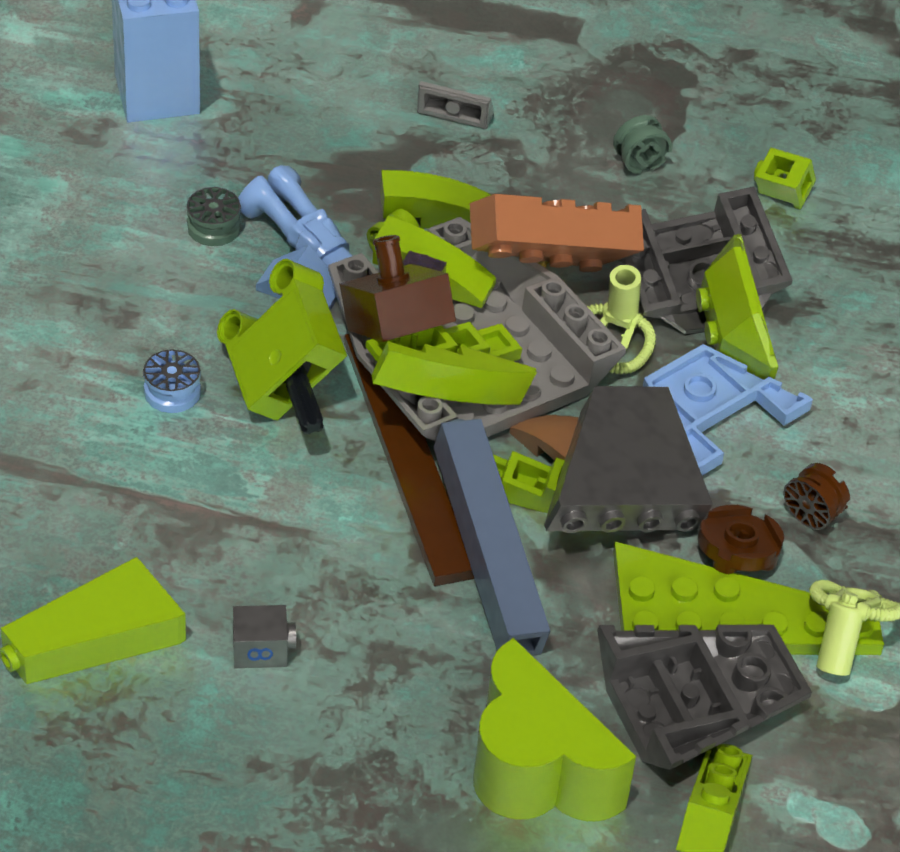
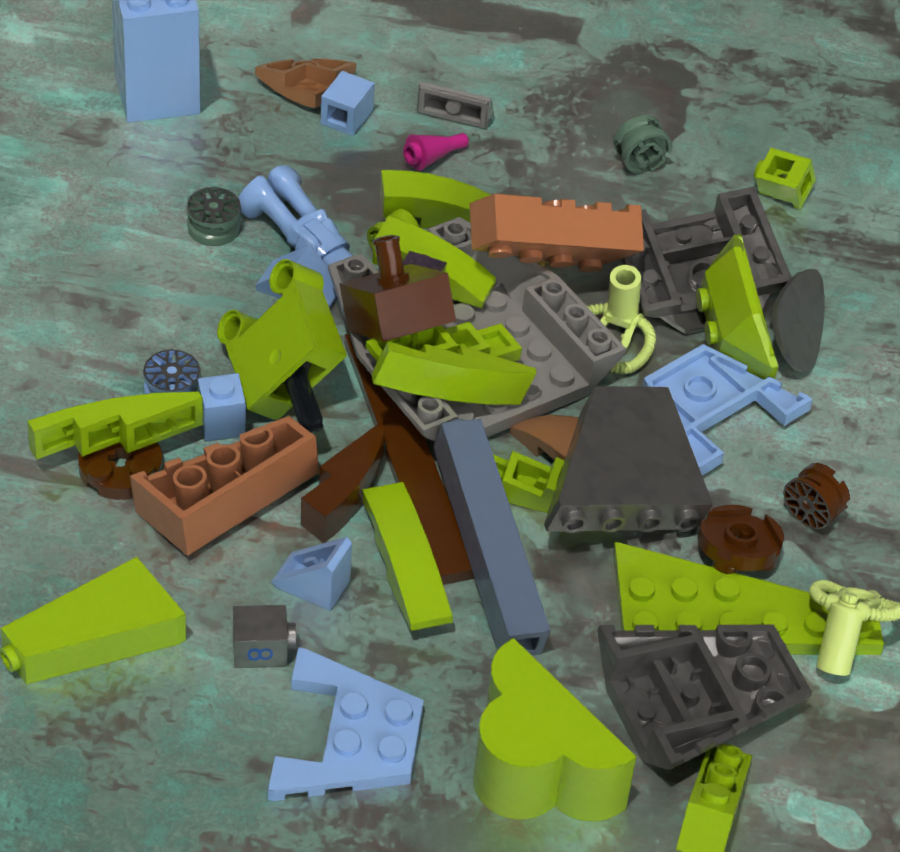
(112, 480): none -> reddish brown plate
(126, 420): none -> lime slope
(222, 407): none -> light blue brick
(226, 484): none -> nougat wedge
(303, 80): none -> medium nougat brick
(317, 572): none -> light blue slope
(341, 483): none -> reddish brown slope
(347, 103): none -> light blue brick
(368, 737): none -> light blue wing
(407, 556): none -> lime slope
(424, 150): none -> dark pink cone
(800, 319): none -> flat silver shield

